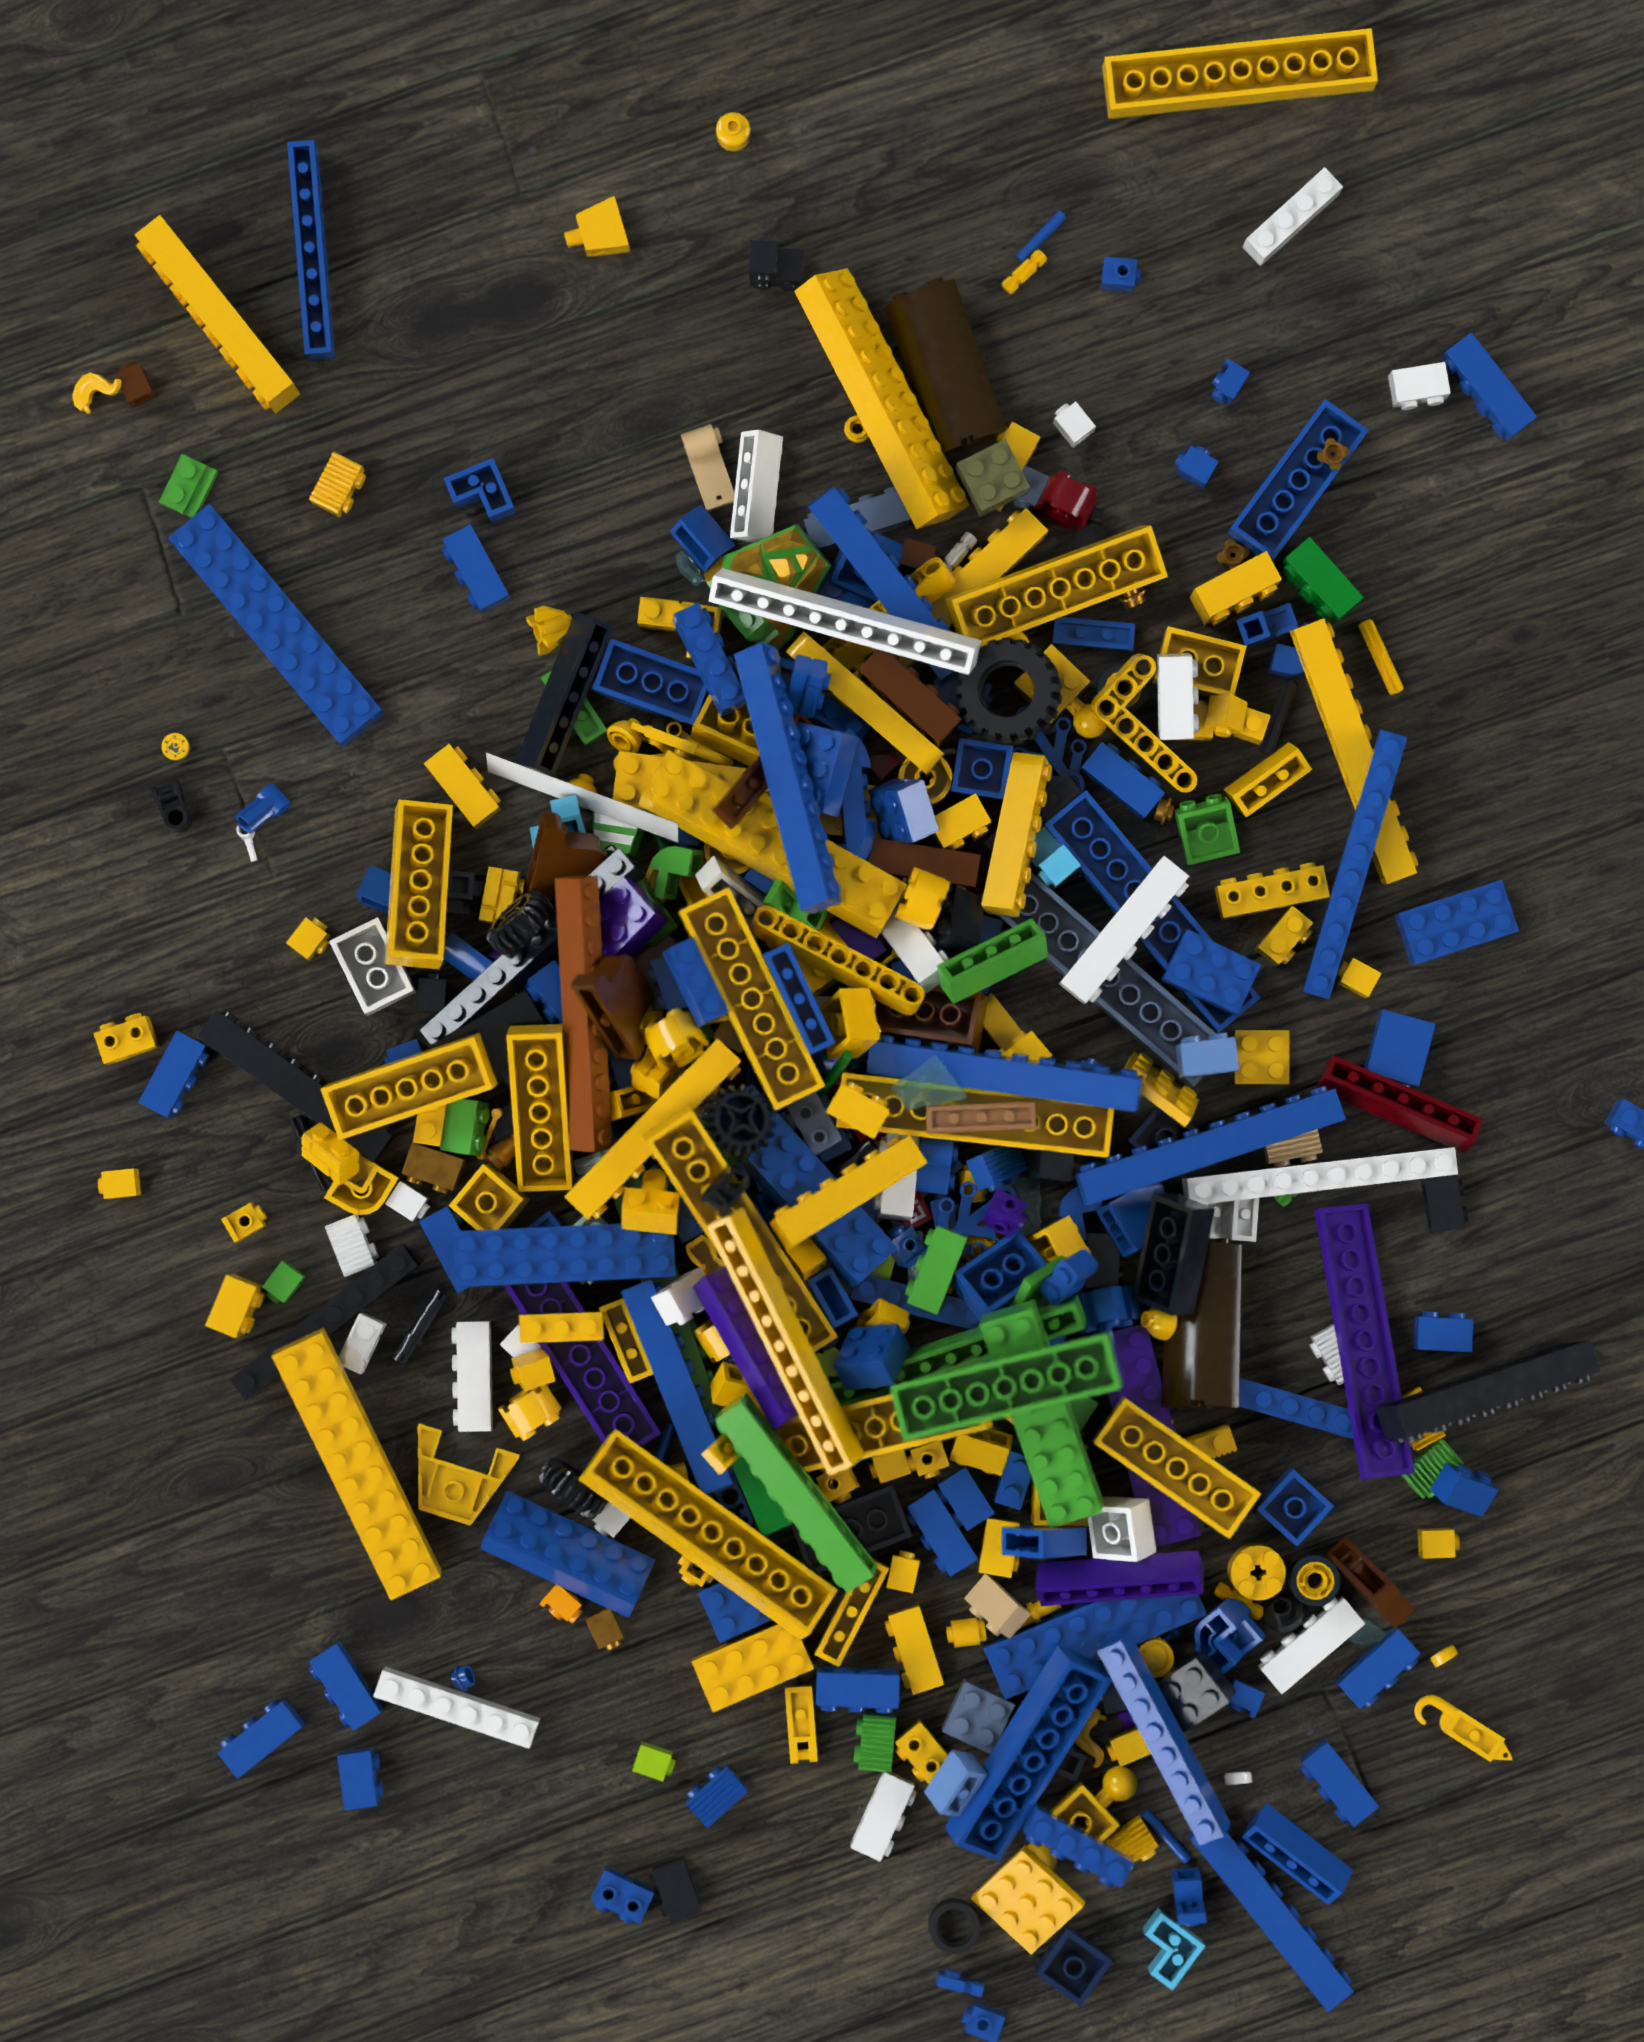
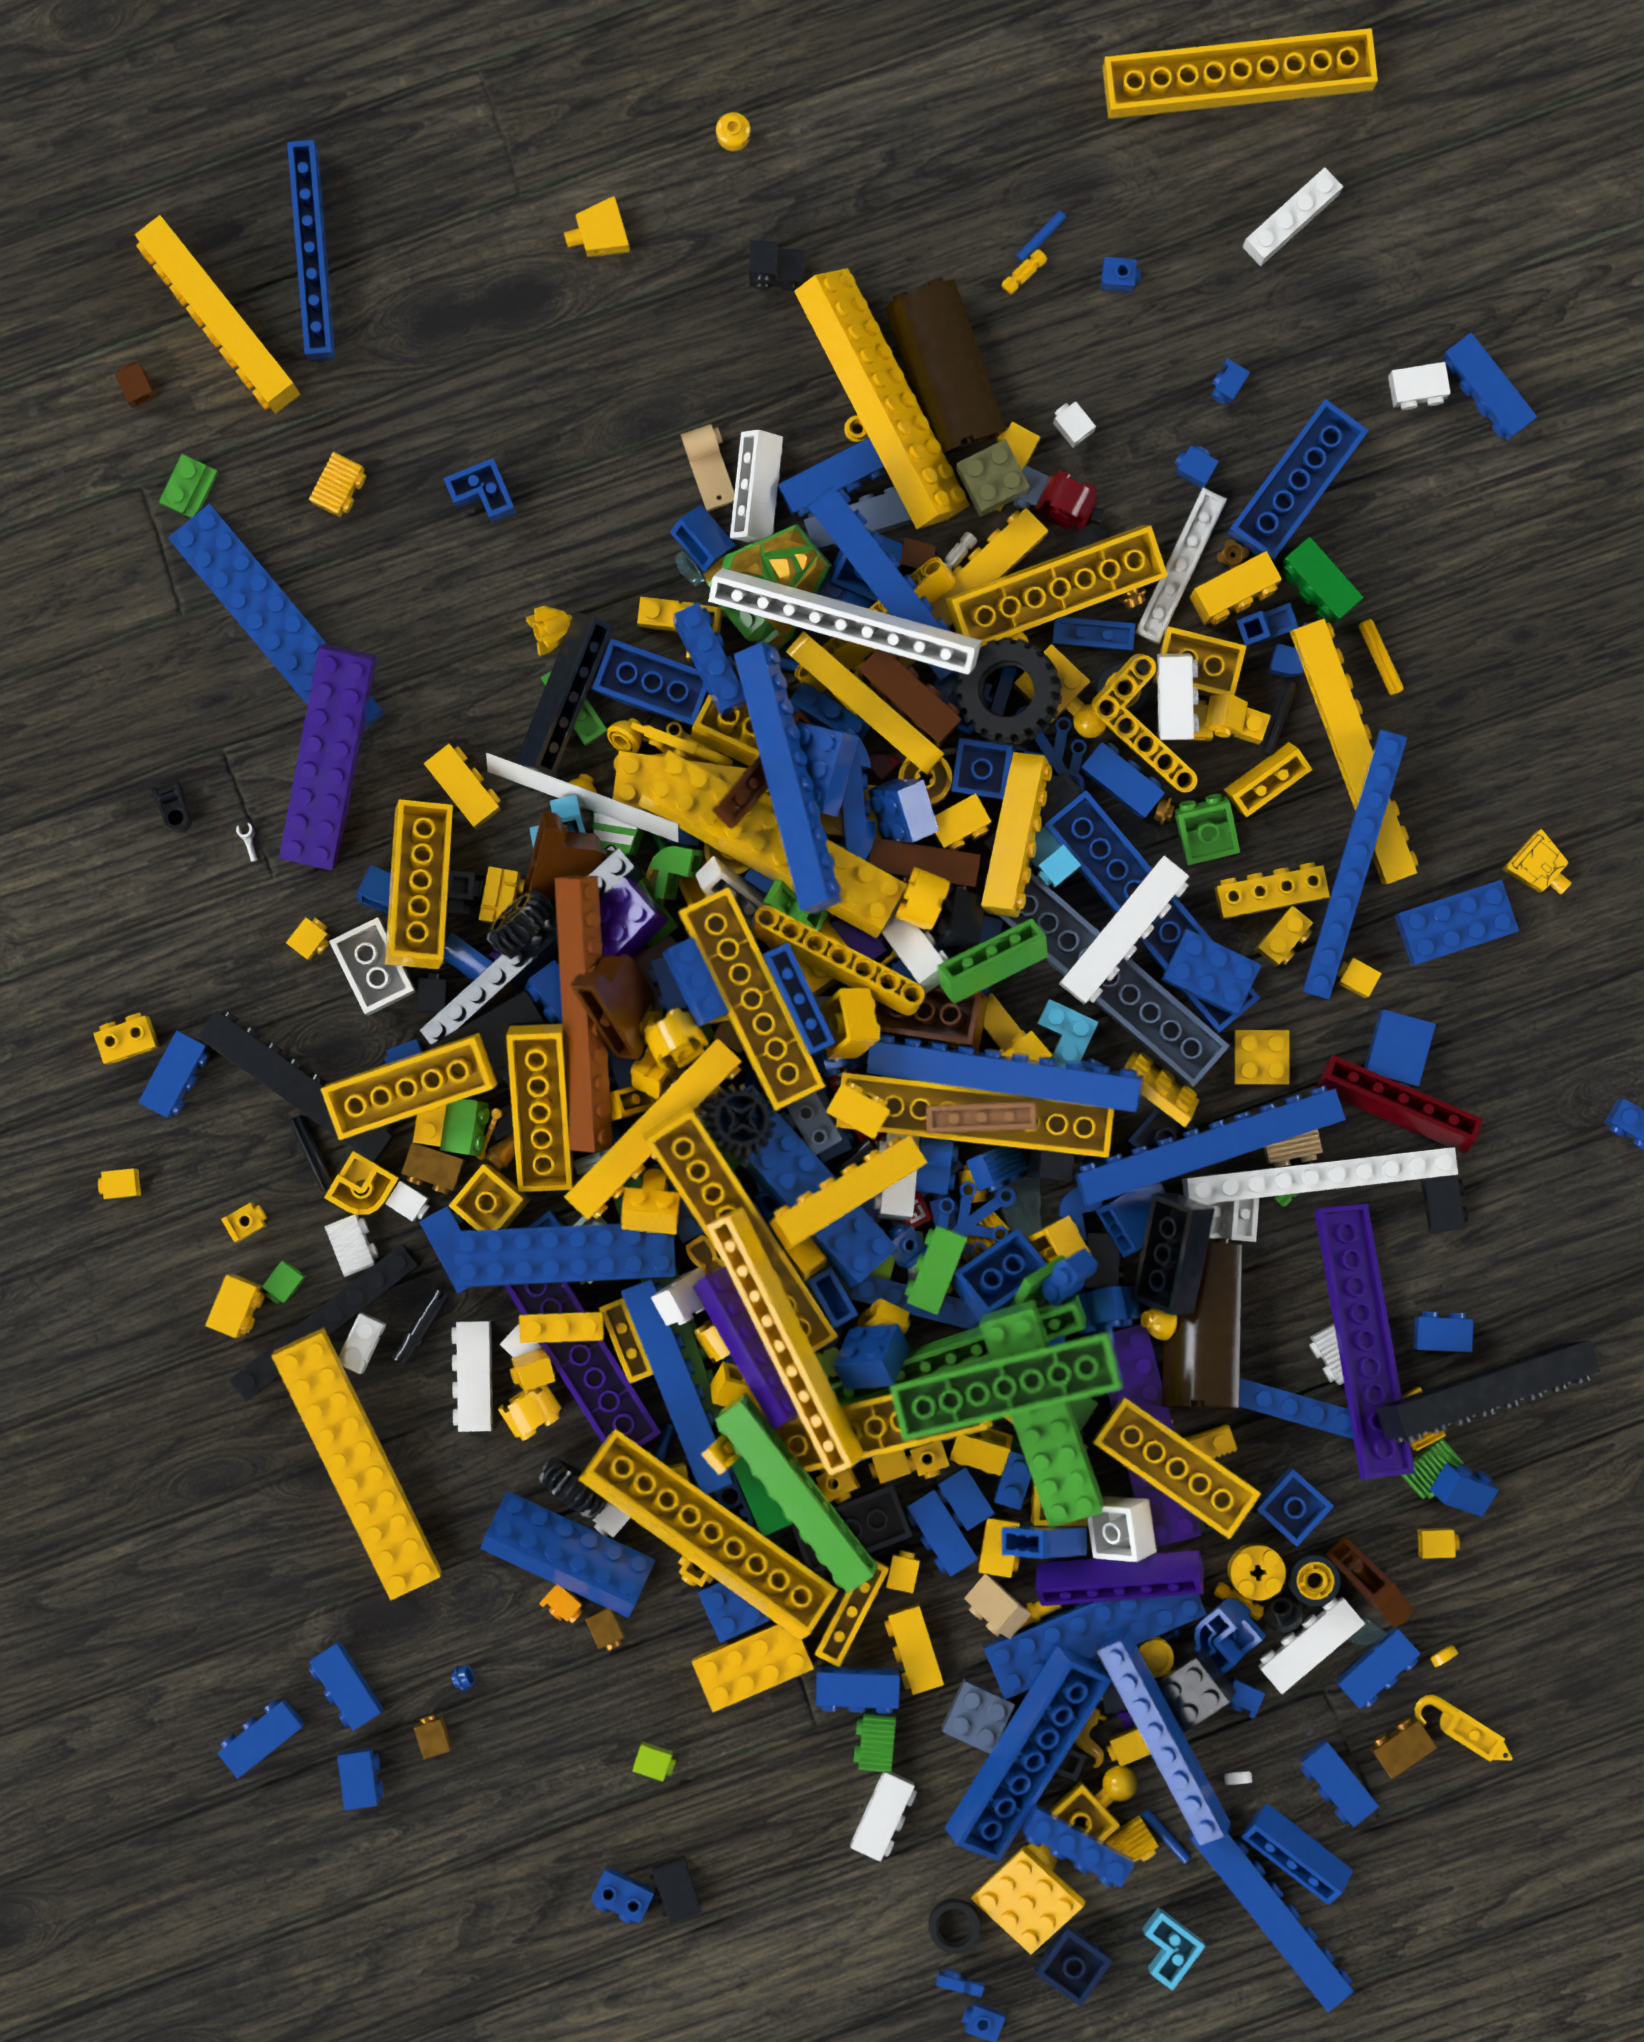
(88, 385): yellow piece -> none
(175, 747): yellow tile -> none
(267, 805): blue piece -> none
(328, 756): none -> dark purple brick
(329, 1154): yellow brick -> none
(432, 1736): none -> pearl gold brick
(454, 1489): yellow wing -> none
(457, 1707): white brick -> none
(475, 569): blue brick -> none
(716, 1795): blue brick -> none
(722, 1193): black piece -> none
(801, 1723): yellow plate -> none
(806, 683): blue brick -> none
(835, 1072): green piece -> none
(842, 470): none -> blue brick
(921, 1750): yellow brick -> none
(928, 1085): clear light blue wing -> none
(955, 1783): medium blue brick -> none
(966, 1632): yellow brick -> none
(1003, 689): none -> blue beam
(1005, 1213): dark purple brick -> none
(1072, 1027): none -> medium azure brick
(1180, 566): none -> white tile
(1188, 1896): blue brick -> none
(1206, 1057): medium blue brick -> none
(1339, 450): pearl gold plate -> none
(1402, 1746): none -> pearl gold brick
(1539, 864): none -> yellow torso

